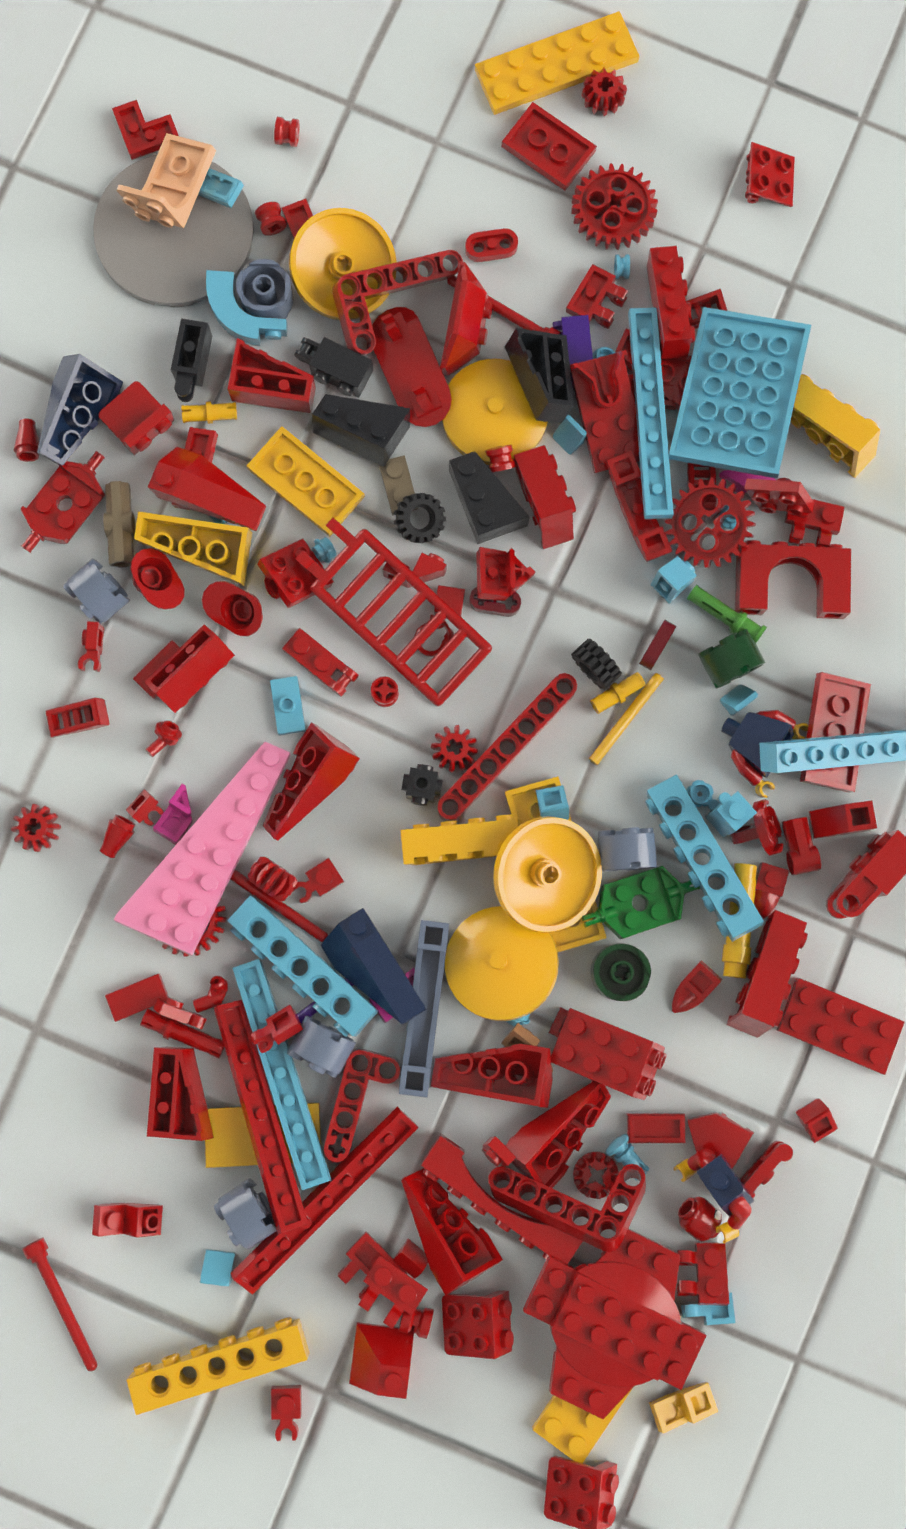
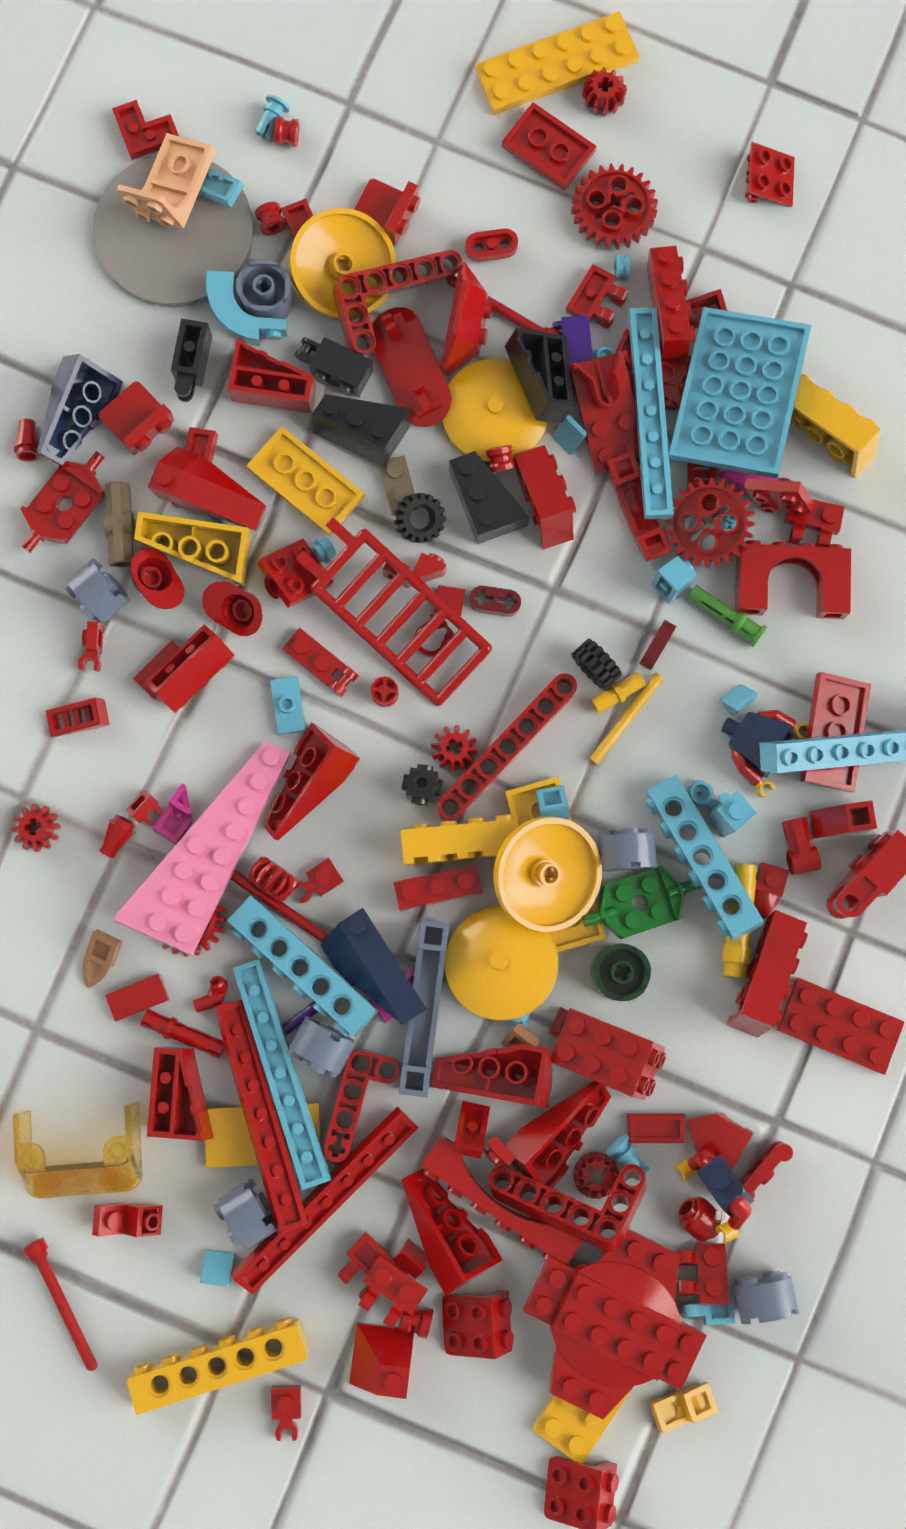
(99, 957): none -> medium nougat plate
(117, 1173): none -> clear yellow windscreen
(168, 734): red plate -> none
(173, 1009): plate -> none
(209, 412): yellow pin -> none
(271, 111): none -> medium azure pin
(279, 1028): red plate -> none
(389, 206): none -> red bracket
(438, 887): none -> red brick
(471, 1129): none -> red plate
(500, 573): red slope -> none
(695, 988): red plate -> none
(731, 658): dark green brick -> none
(765, 827): red tile -> none
(765, 1298): none -> sand blue brick
(817, 1120): red slope -> none

